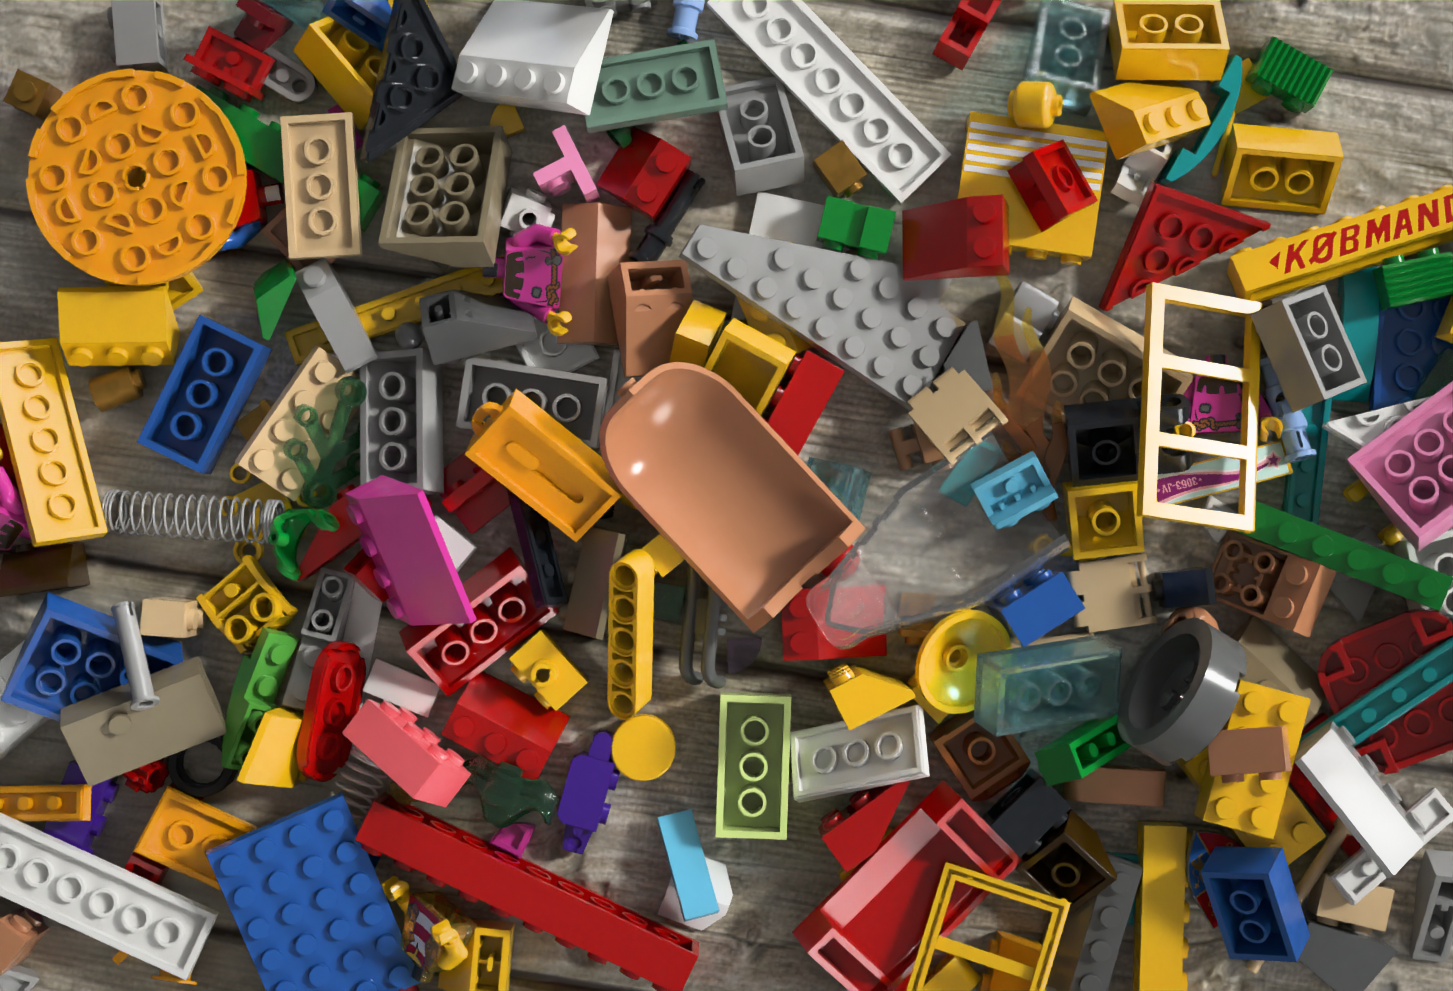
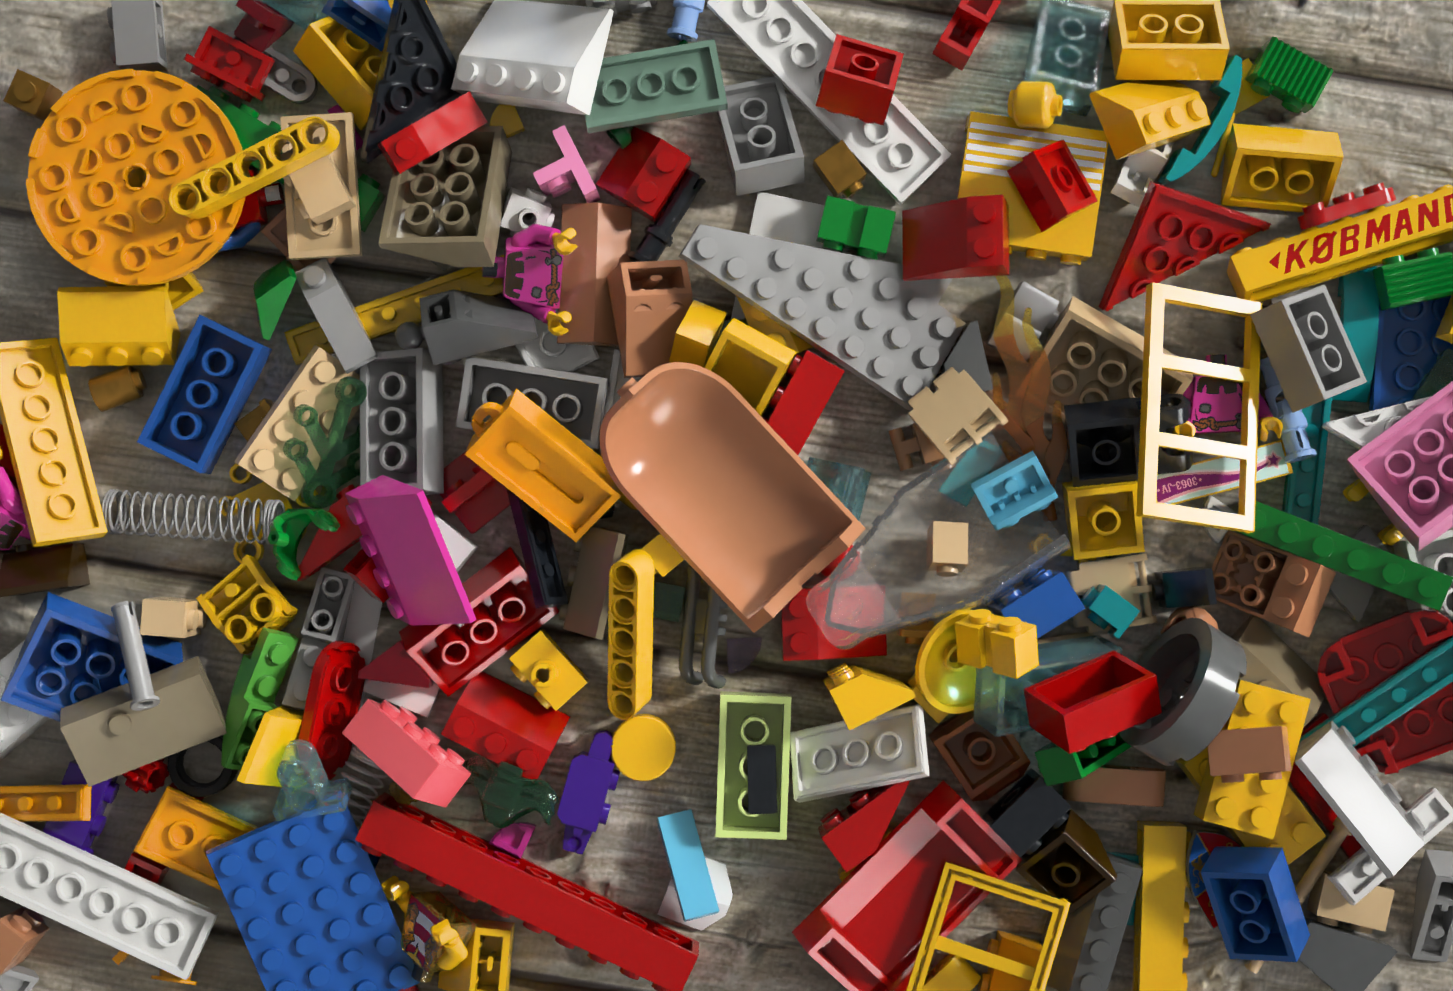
(237, 168): none -> yellow beam
(306, 786): none -> clear light blue tile
(319, 188): none -> tan brick
(396, 667): none -> dark red slope
(432, 133): none -> slope
(762, 779): none -> black sticker
(859, 80): none -> red slope
(947, 547): none -> tan brick
(997, 643): none -> yellow brick
(1092, 701): none -> red piece
(1109, 610): none -> teal brick
(1345, 205): none -> red plate

